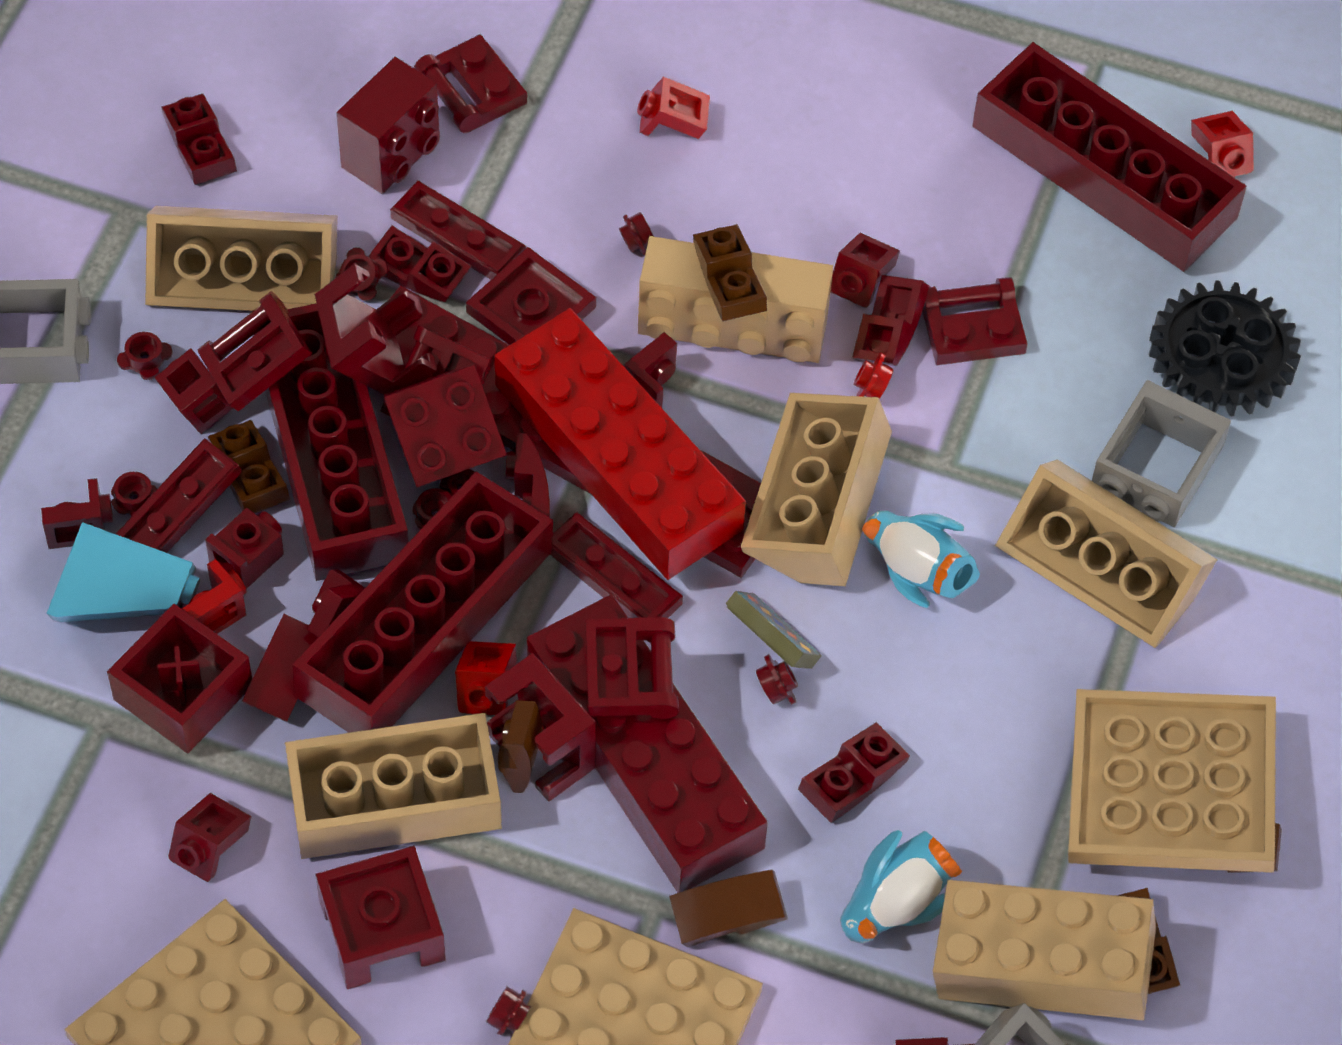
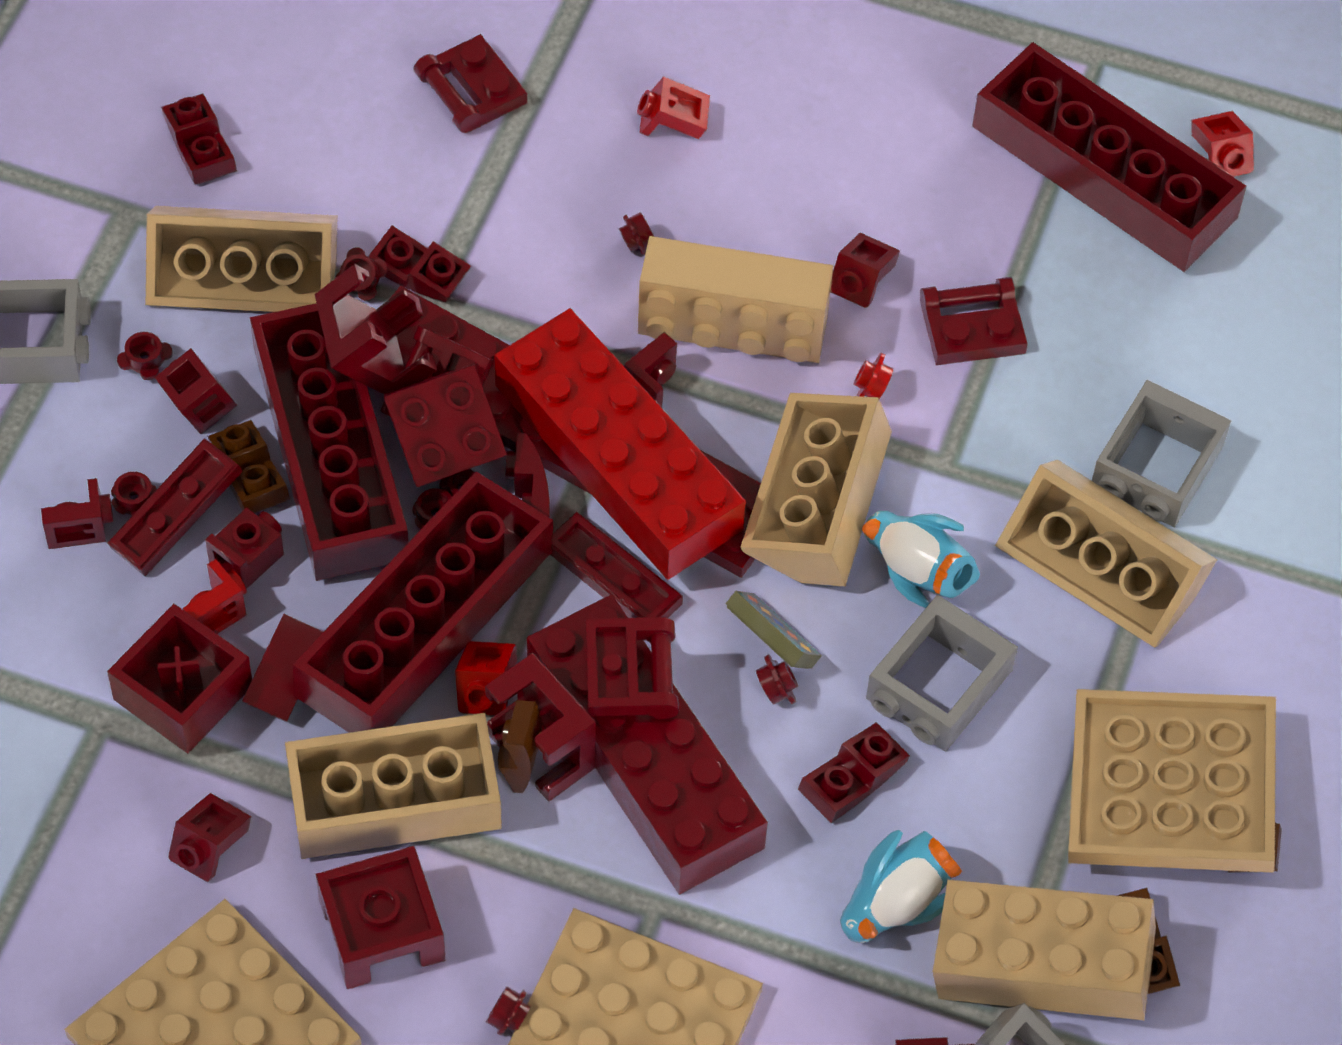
(119, 579): medium azure slope -> none
(260, 359): dark red plate -> none
(333, 598): dark red bracket -> none
(388, 125): dark red brick -> none
(456, 230): dark red tile -> none
(527, 297): dark red plate -> none
(728, 907): reddish brown slope -> none
(729, 272): reddish brown slope -> none
(892, 320): dark red slope -> none
(965, 638): none -> light grey window
(1224, 348): black gear -> none

